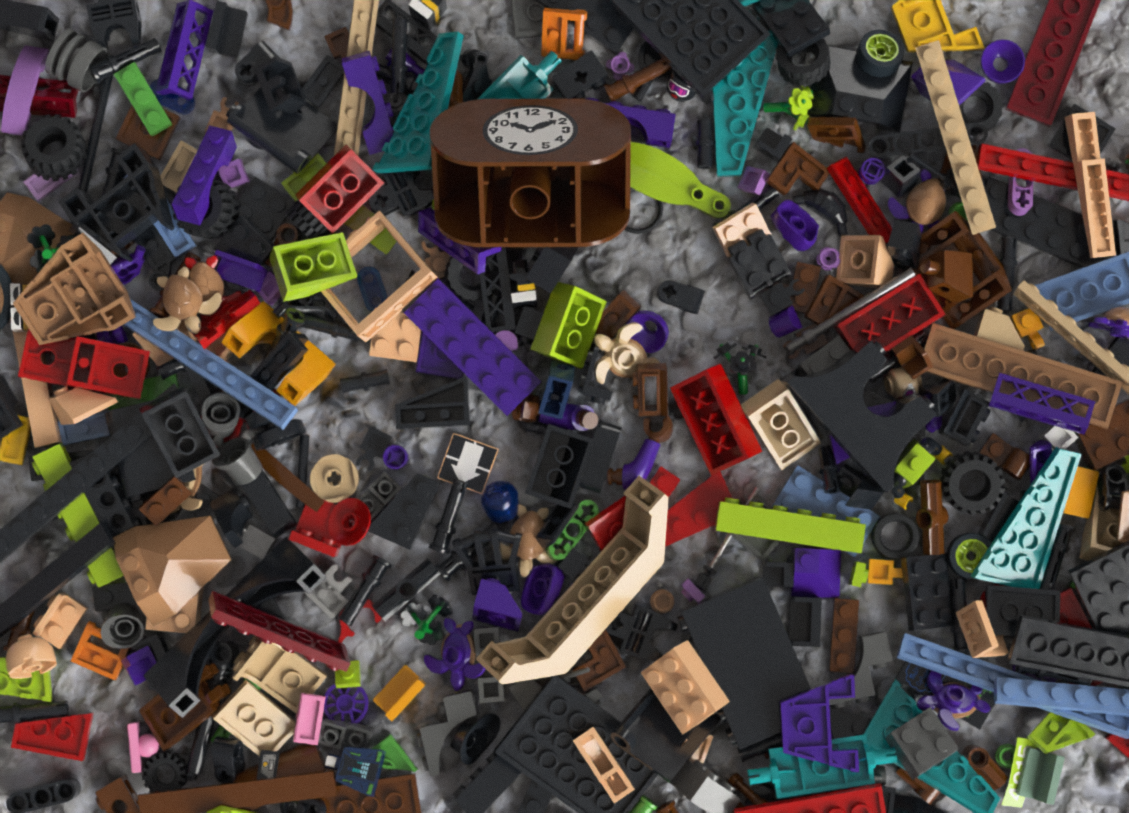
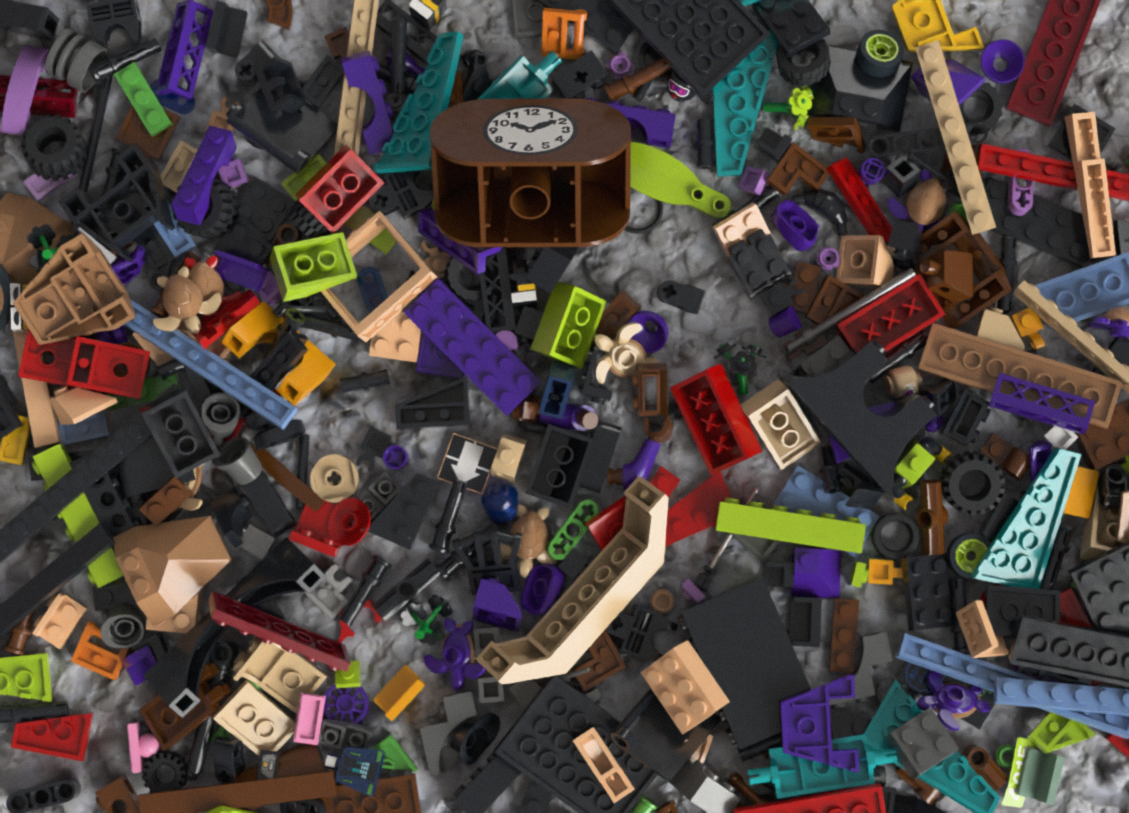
(28, 656): light nougat cylinder -> none
(508, 458): none -> tan torso
(555, 525): black slope -> none
(912, 357): reddish brown panel -> none

